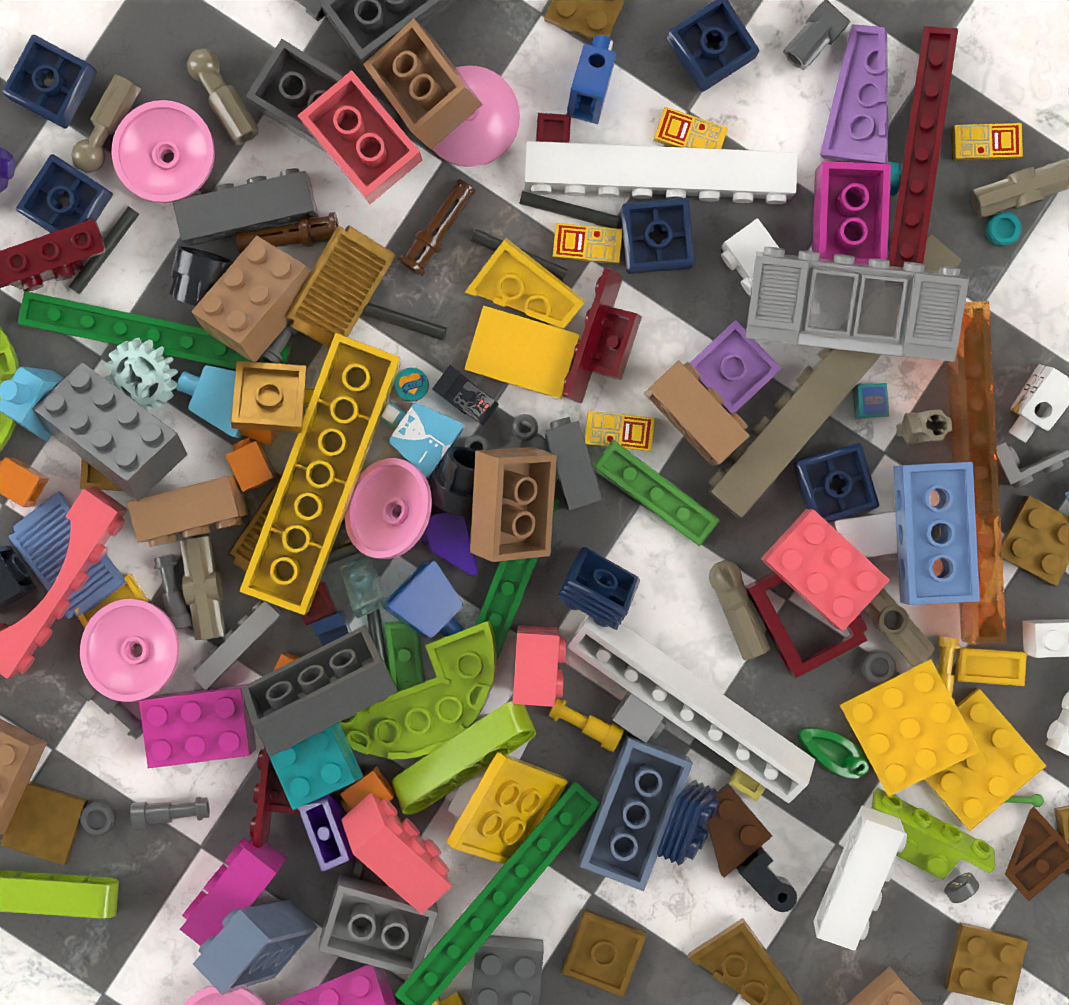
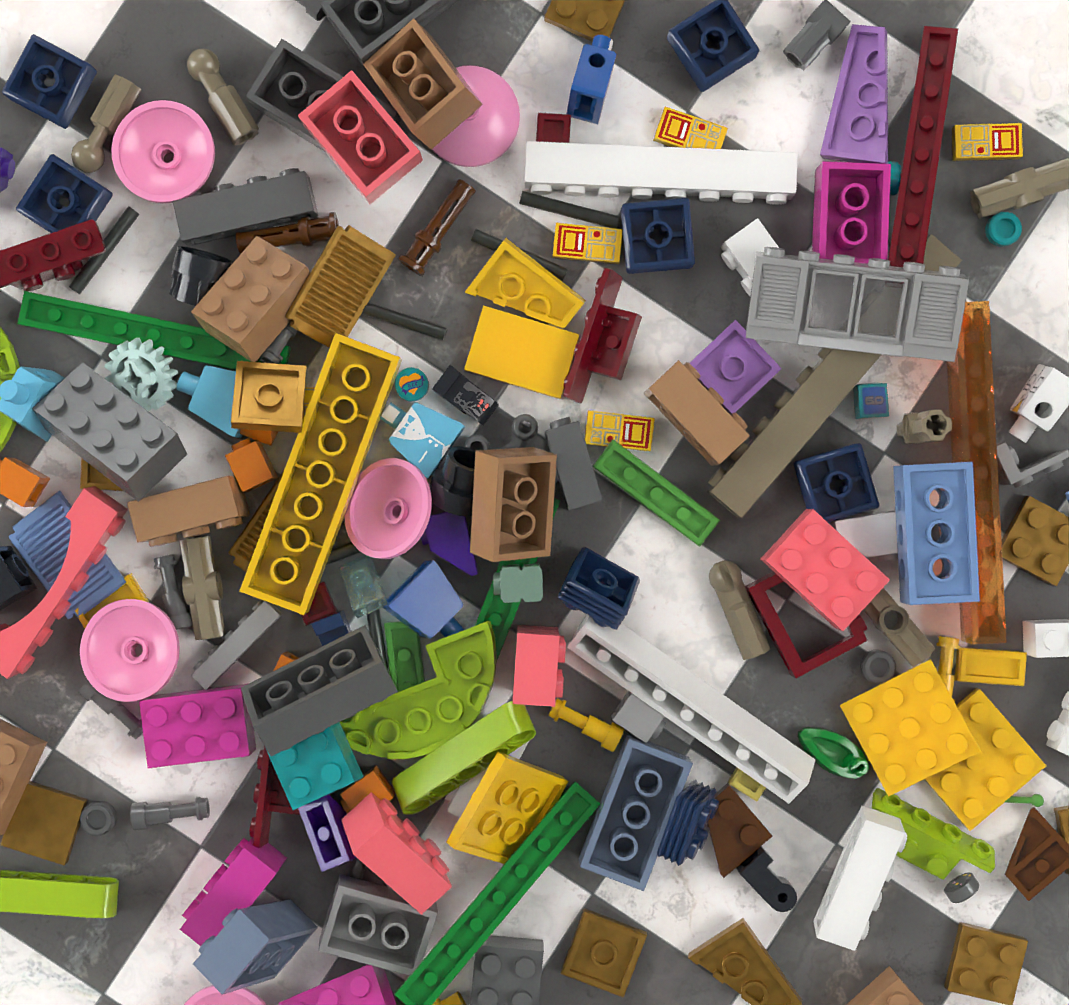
(518, 583): none -> sand green brick

